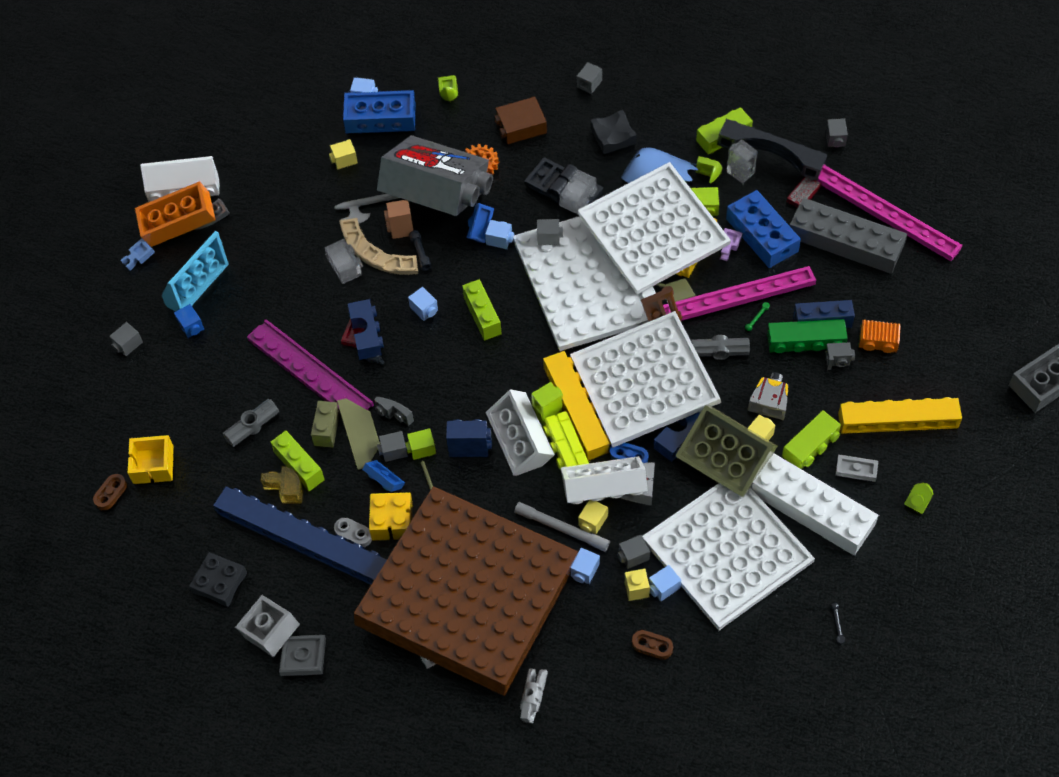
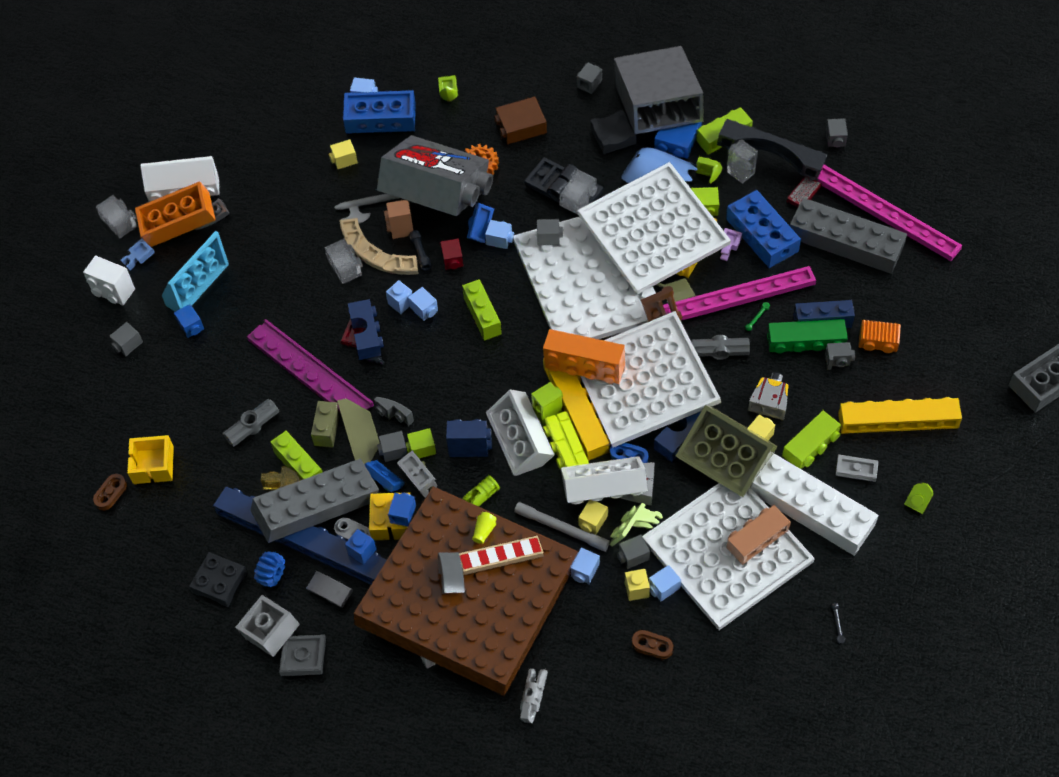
(109, 280): none -> white brick
(116, 216): none -> clear brick
(269, 569): none -> blue gear
(313, 500): none -> dark grey brick
(329, 589): none -> flat silver slope
(360, 546): none -> blue brick
(398, 296): none -> light blue brick
(402, 509): none -> blue brick
(417, 473): none -> light grey hinge
(451, 573): none -> dark grey slope
(452, 254): none -> dark red brick
(482, 491): none -> lime hinge
(484, 525): none -> neon yellow cone
(501, 555): none -> tile
(584, 356): none -> orange brick
(635, 517): none -> yellowish green plate
(658, 90): none -> flat silver brick
(677, 139): none -> blue brick
(757, 534): none -> nougat brick

